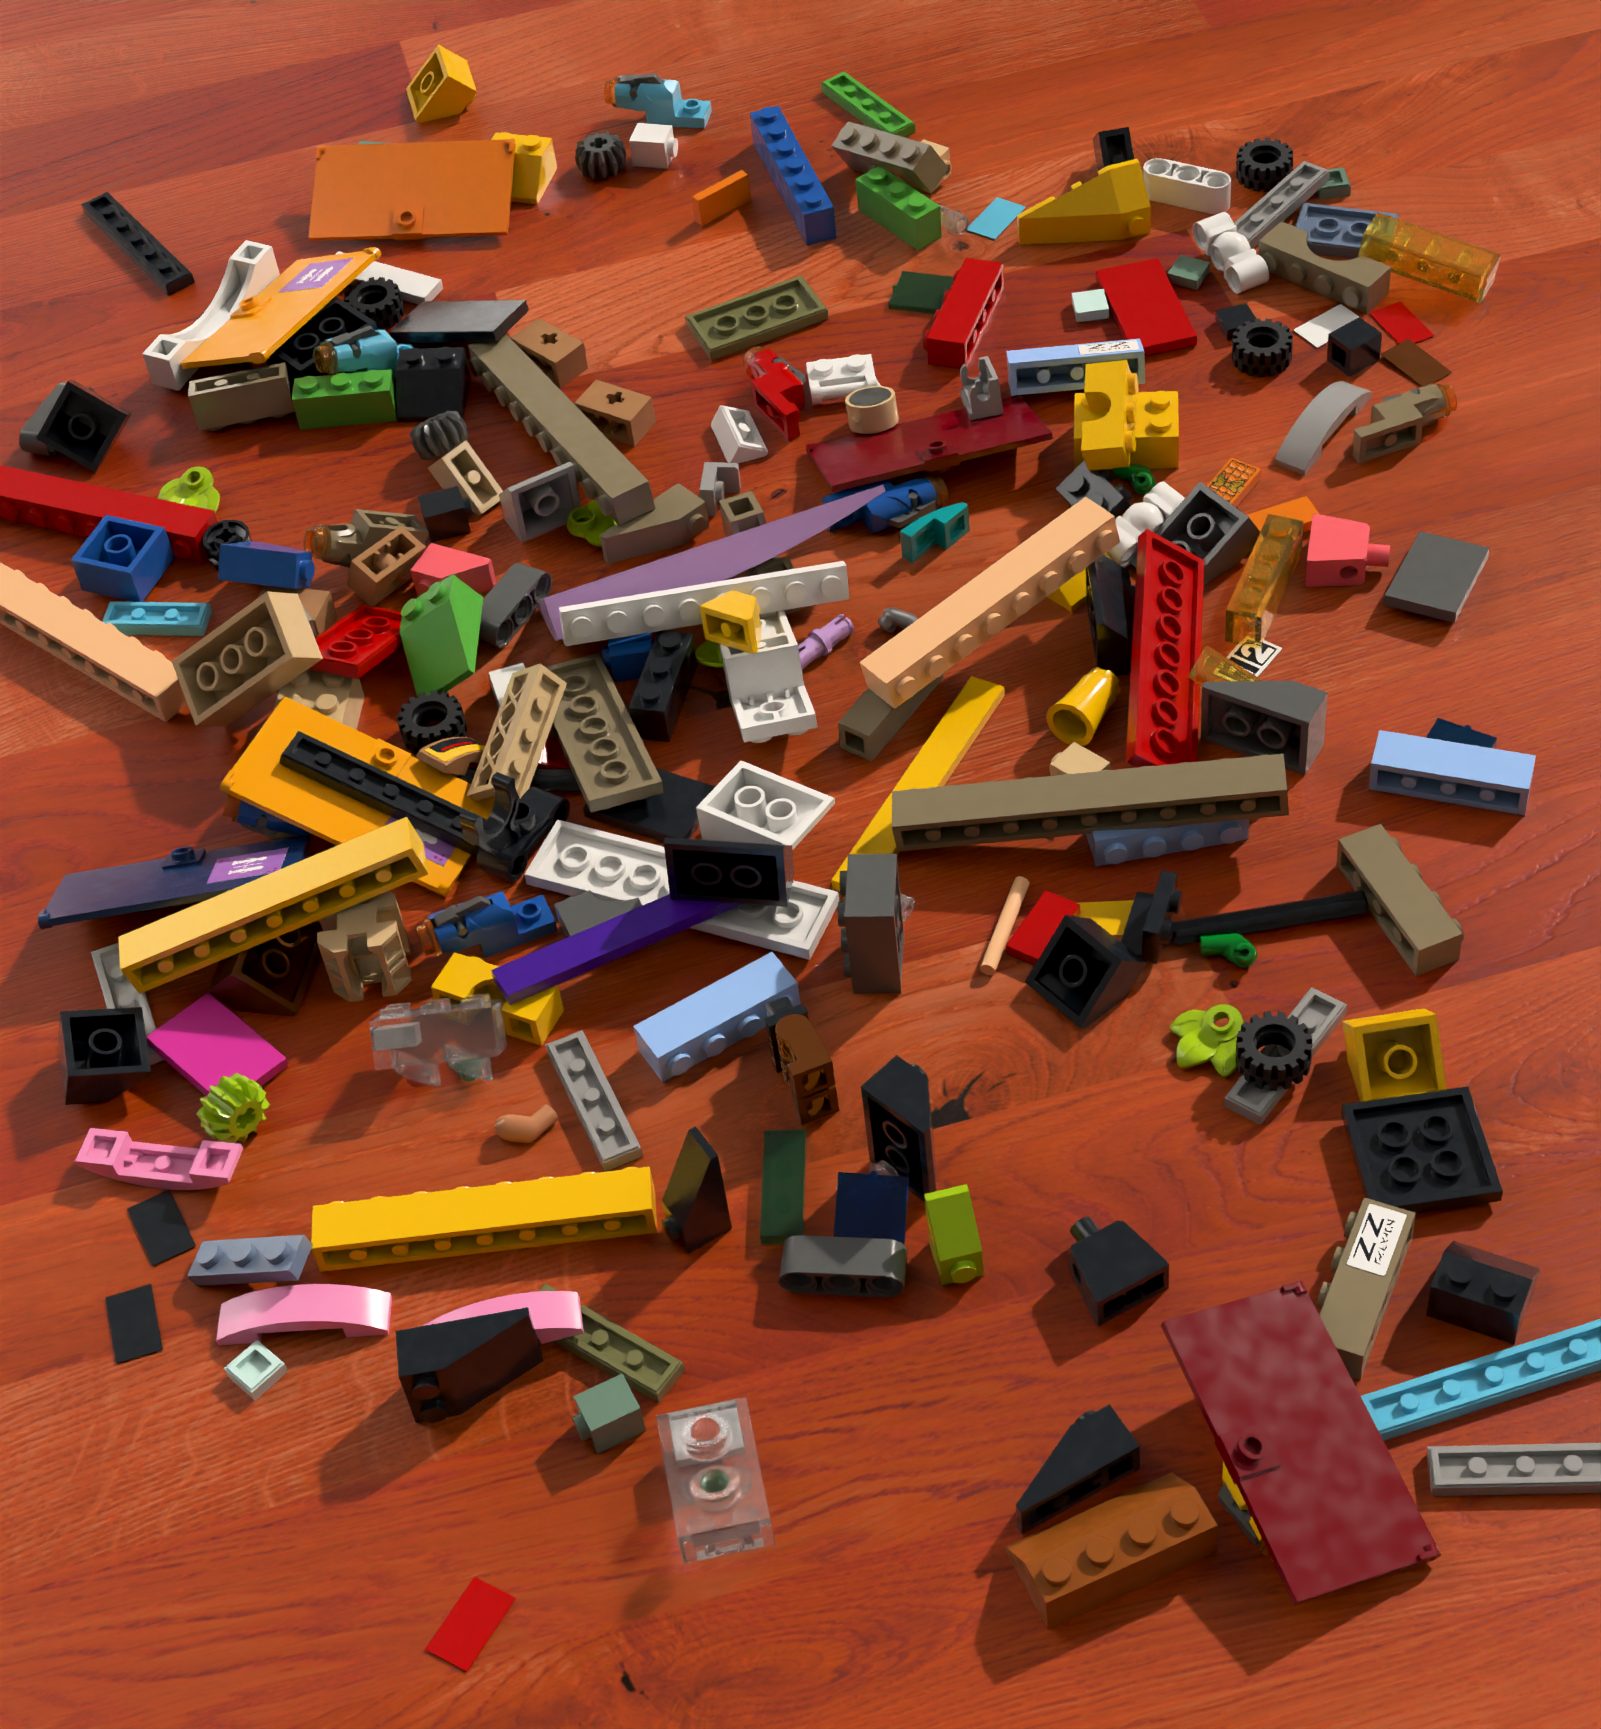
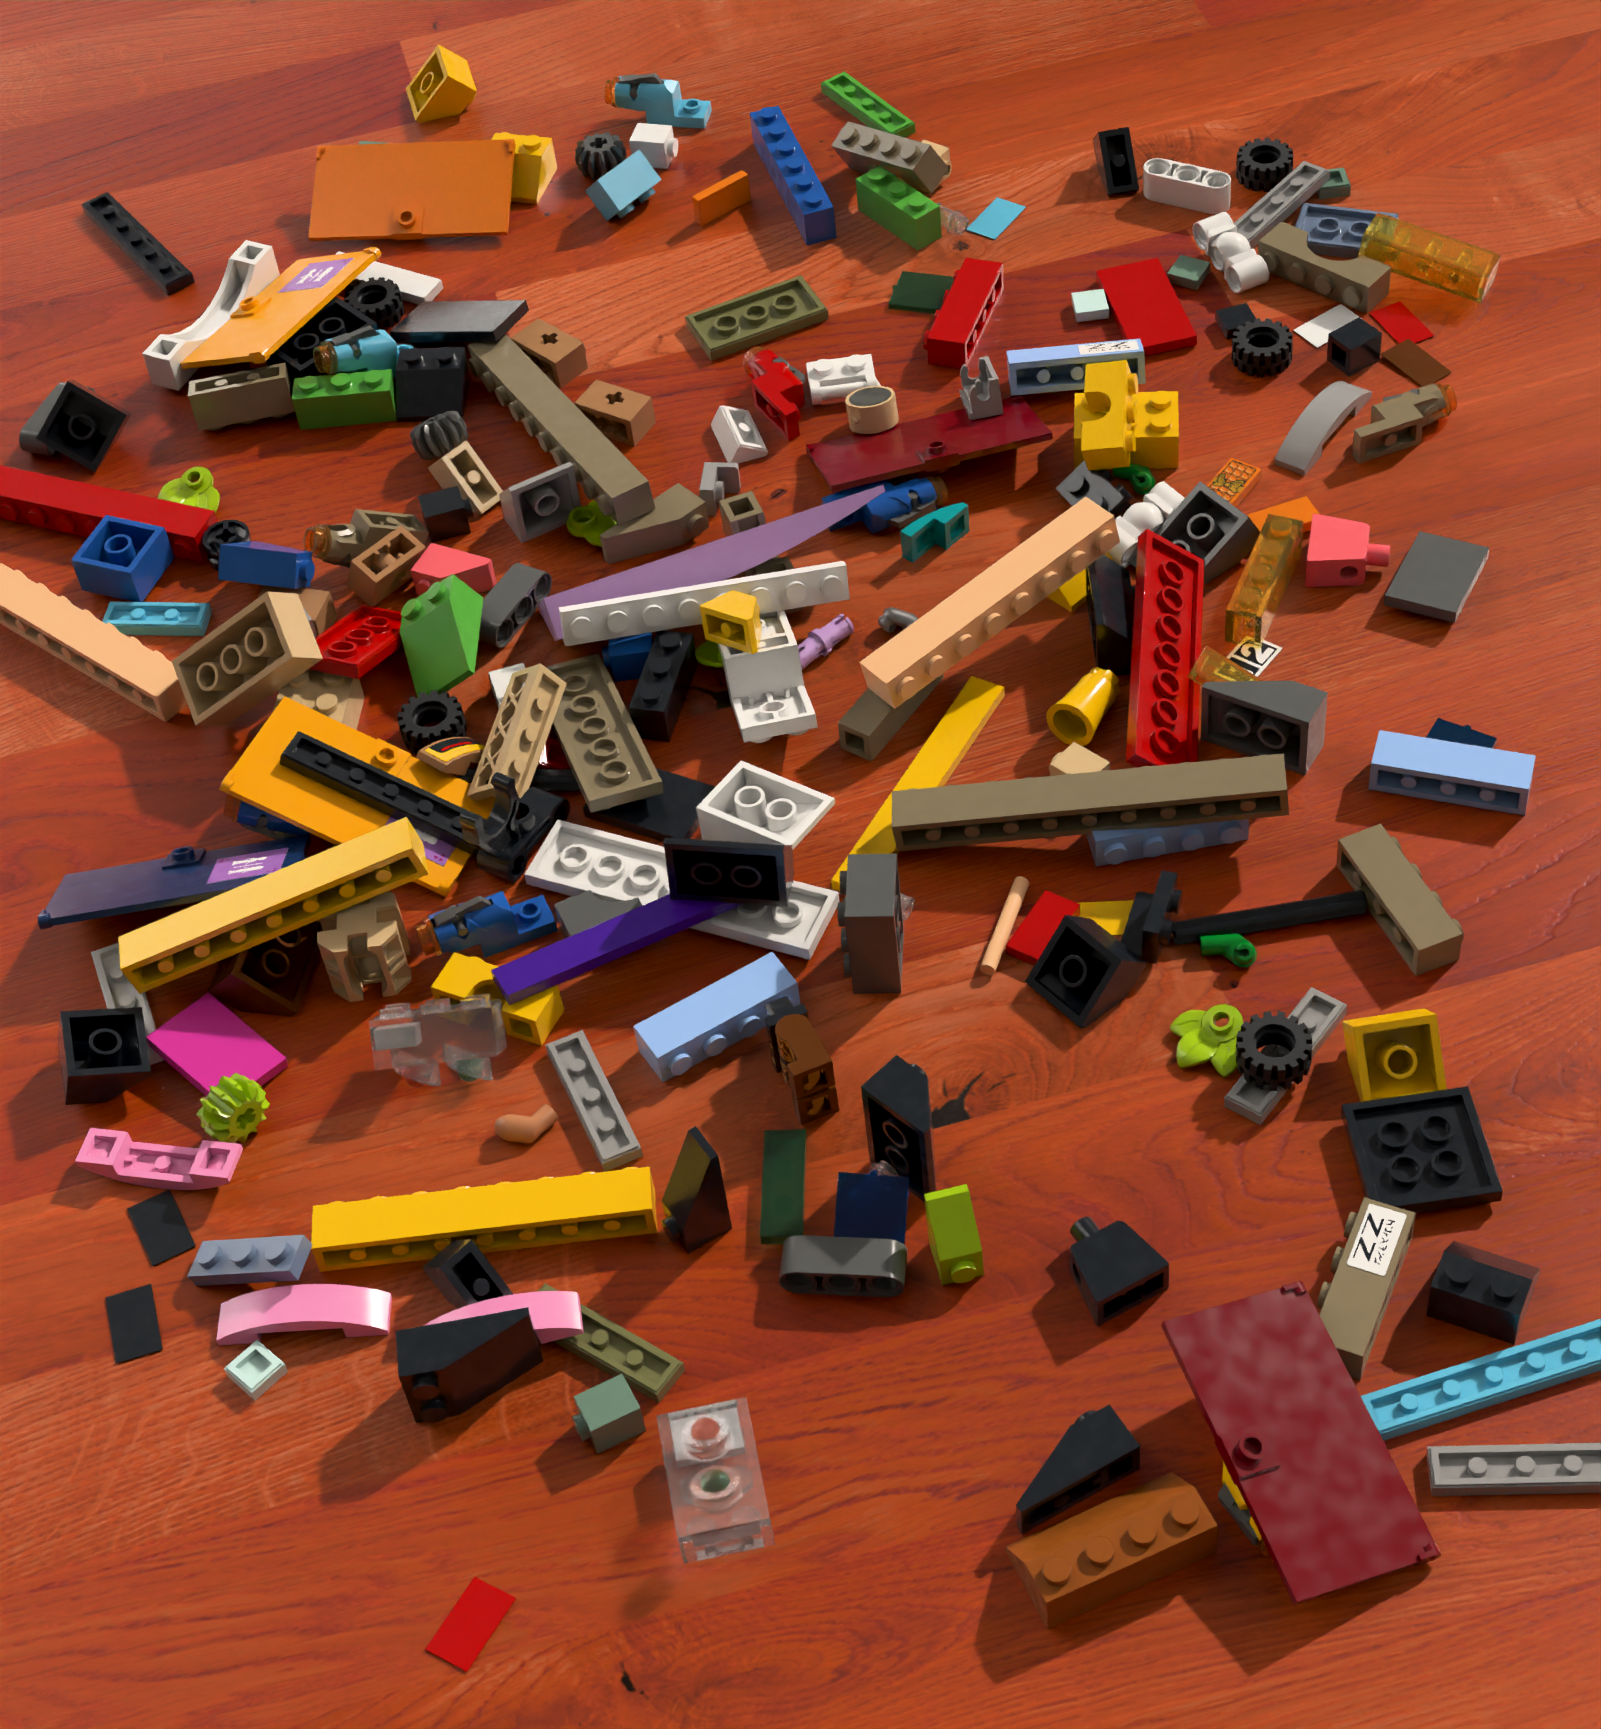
(465, 1274): none -> black slope
(623, 185): none -> medium azure brick
(1099, 210): yellow wedge -> none

